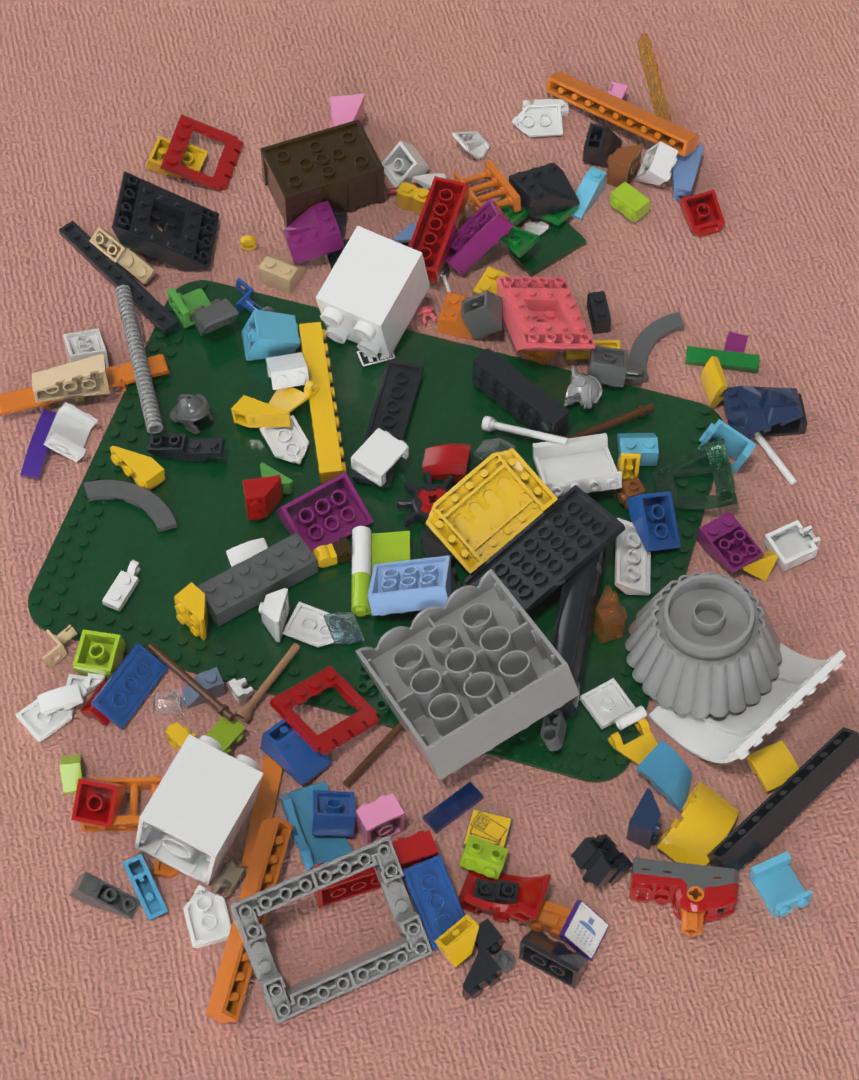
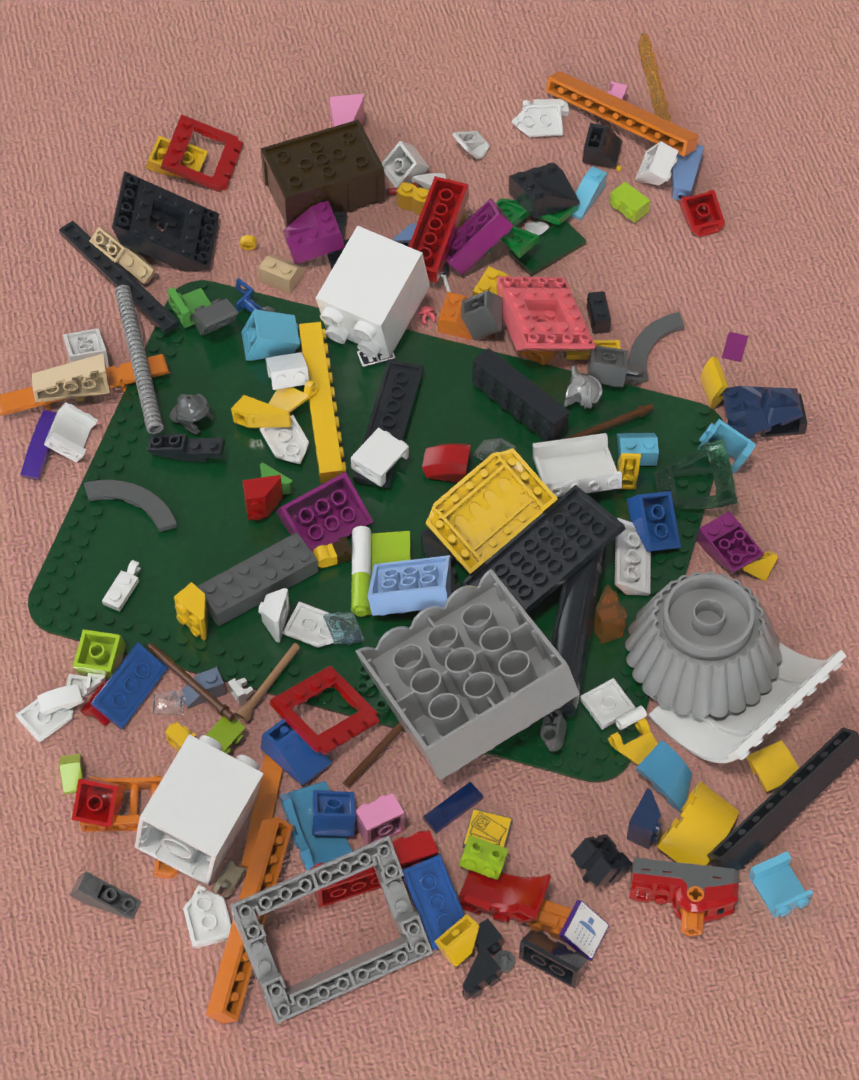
(59, 640): tan bracket -> none
(141, 468): yellow slope -> none
(145, 886): dark azure slope -> none
(246, 550): white slope -> none
(423, 499): black gear -> none
(490, 424): white piece -> none
(496, 892): black slope -> none
(497, 181): orange fence -> none
(624, 165): dark orange slope -> none
(629, 489): dark orange bracket -> none
(727, 359): green tile -> none
(774, 457): white piece -> none
(792, 544): white piece -> none

